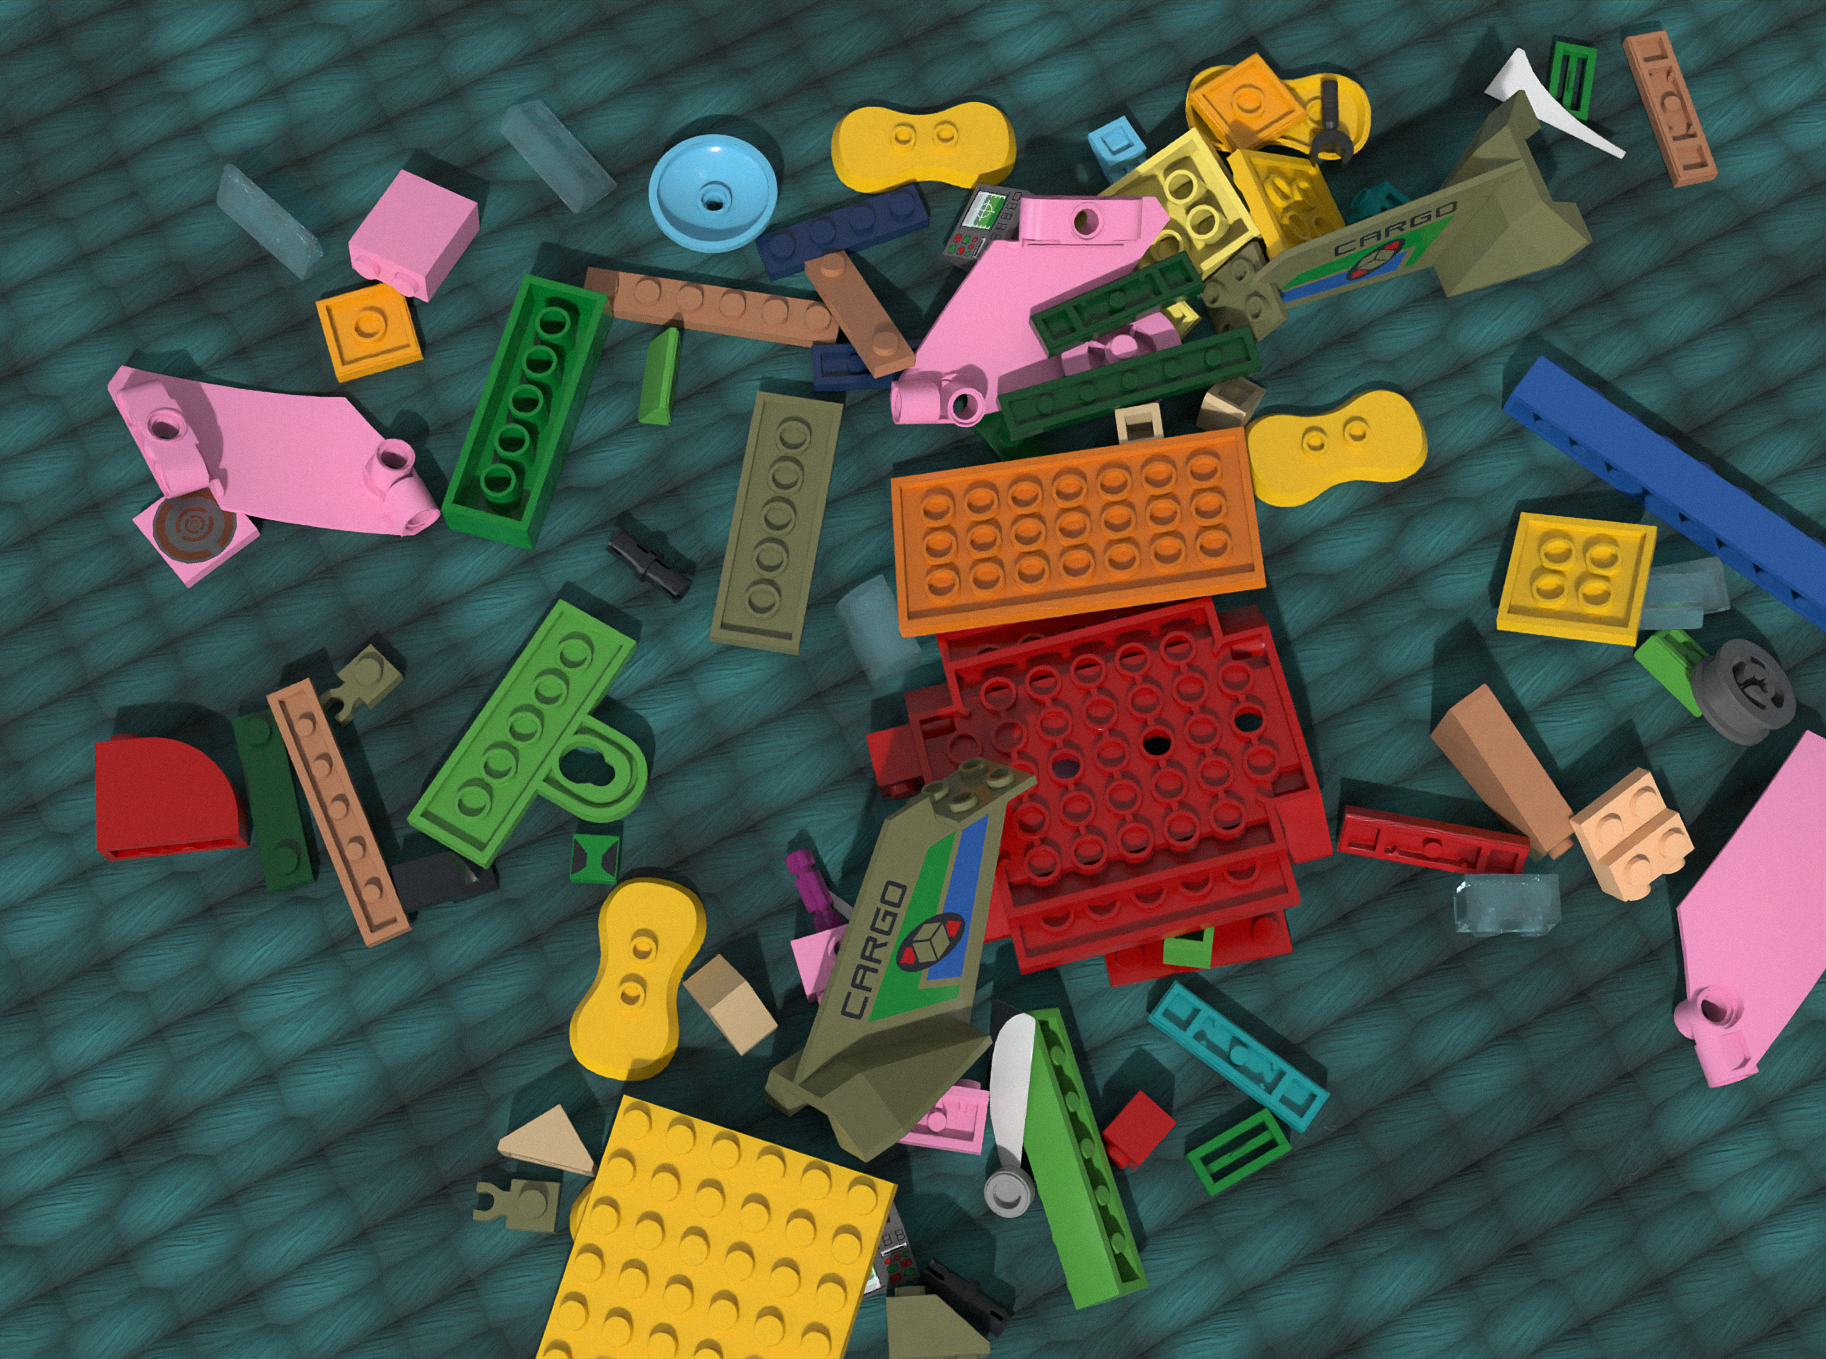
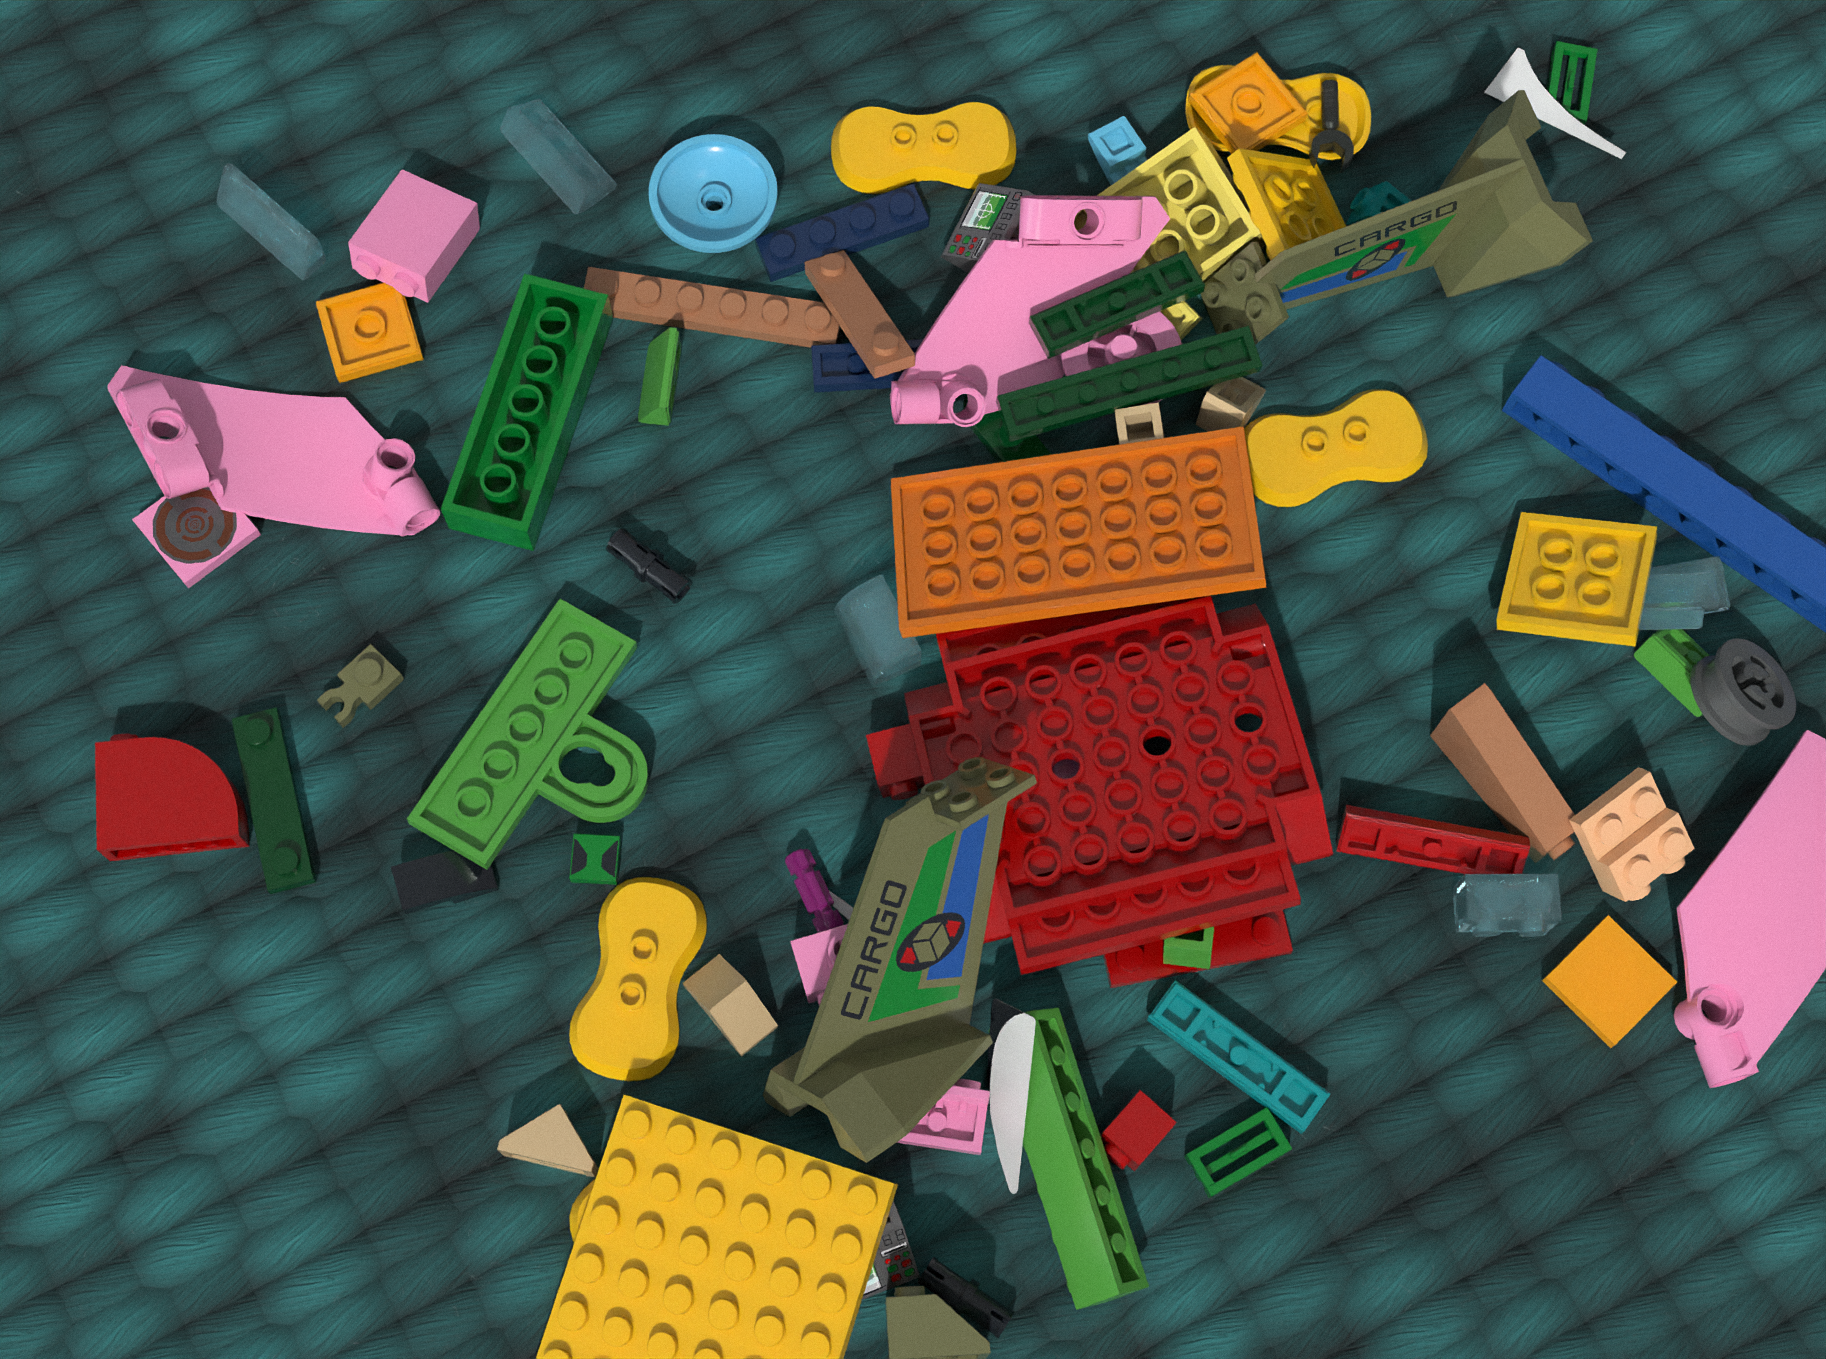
(339, 813): nougat plate -> none
(528, 1205): olive plate -> none
(777, 523): olive plate -> none
(1009, 1191): light grey tile -> none
(1609, 981): none -> light orange tile
(1670, 108): nougat plate -> none

